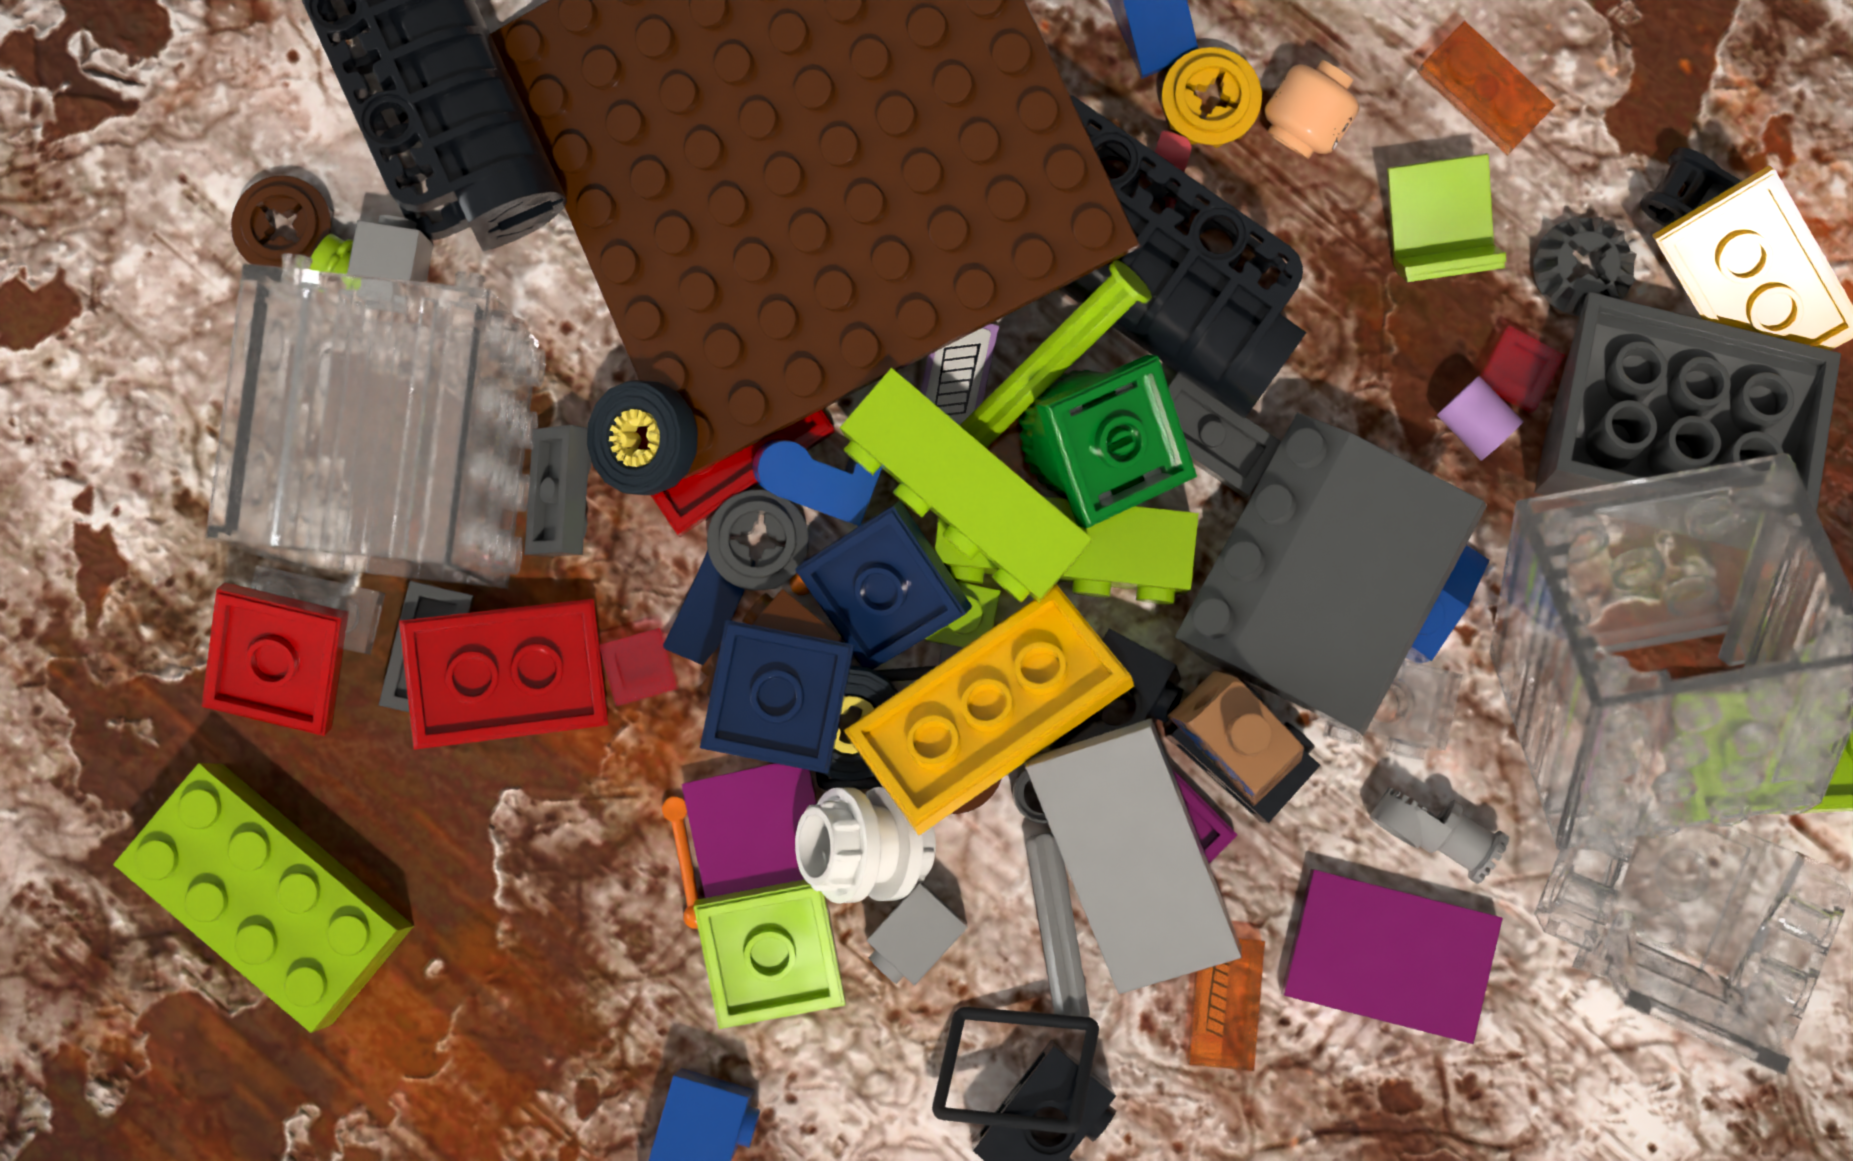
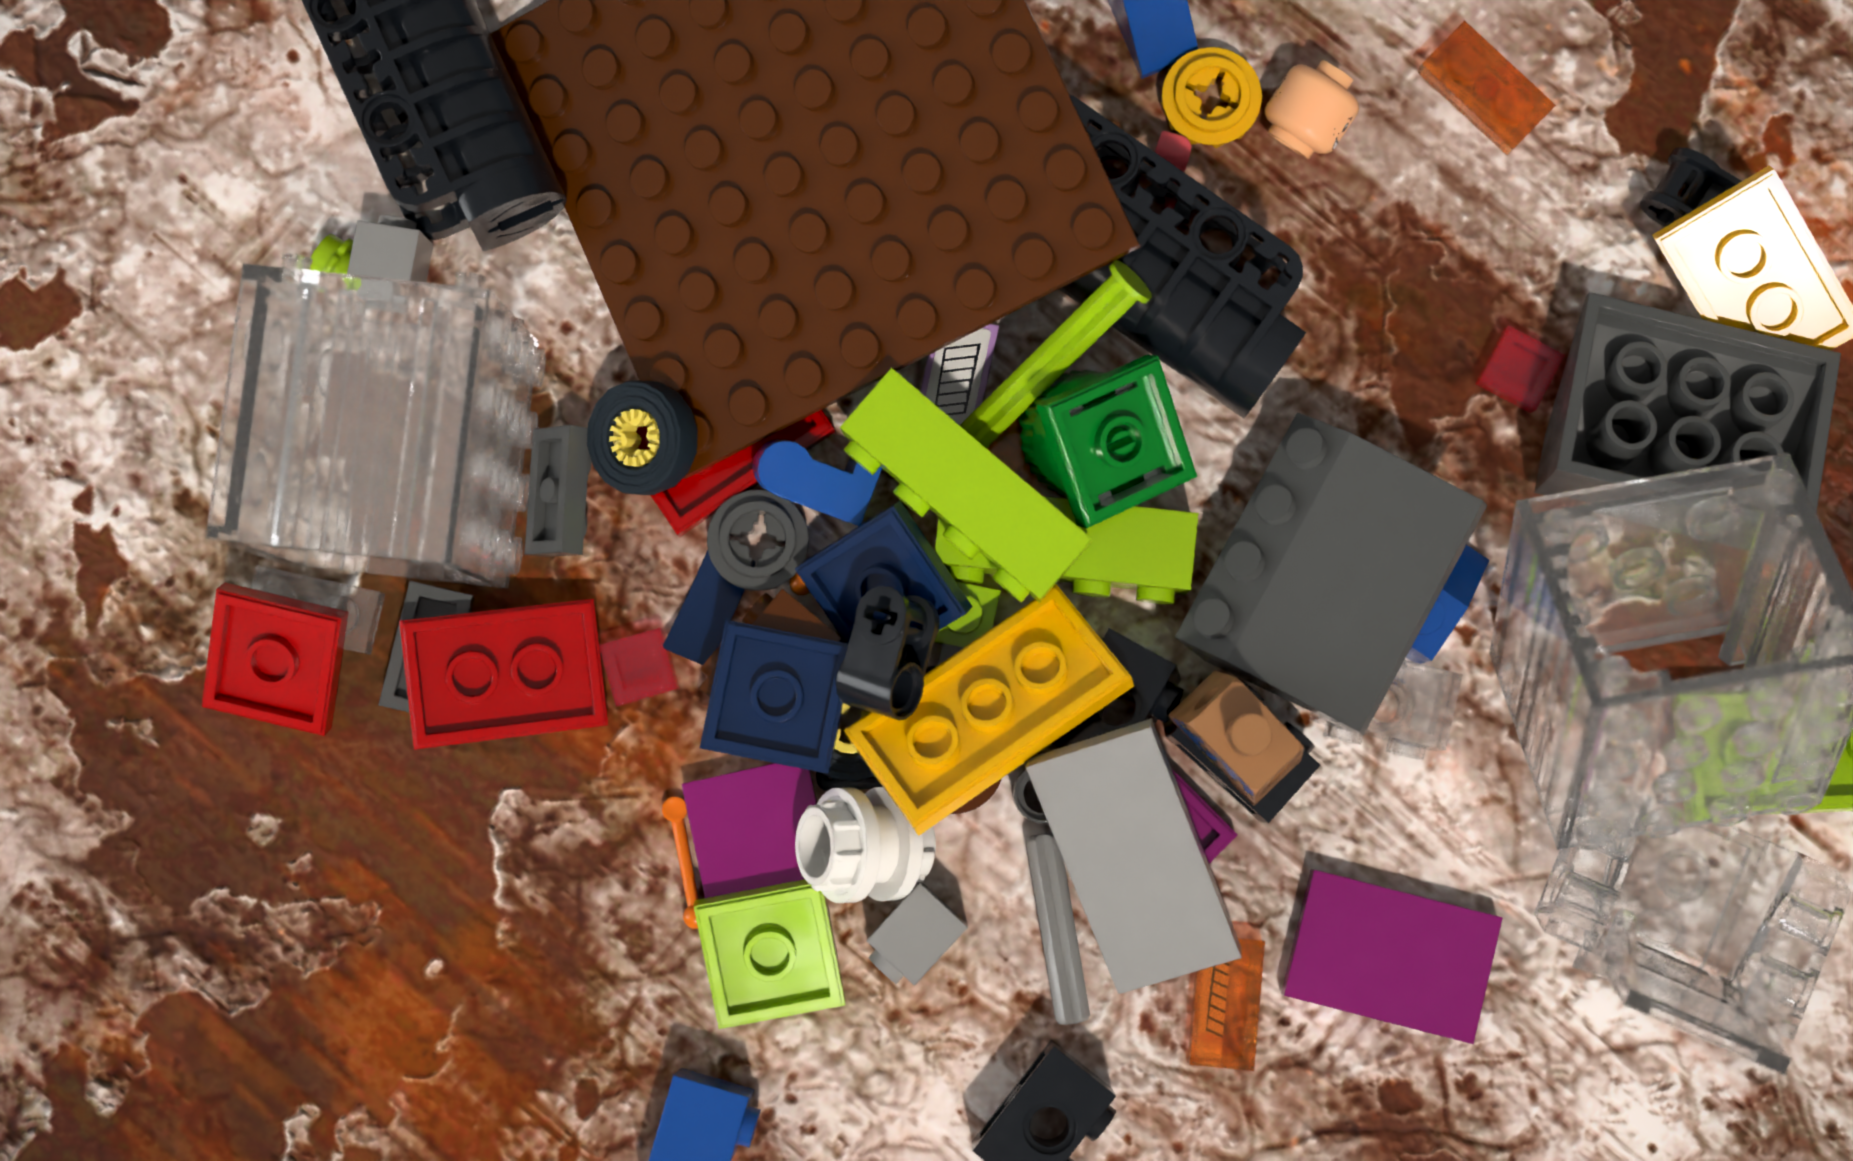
(263, 895): lime brick -> none
(284, 196): reddish brown gear -> none
(887, 657): none -> black piece
(1013, 1120): black piece -> none
(1221, 440): dark grey plate -> none
(1442, 218): lime piece -> none
(1448, 832): light grey connector -> none
(1480, 418): lavender beam -> none
(1556, 260): dark grey gear -> none

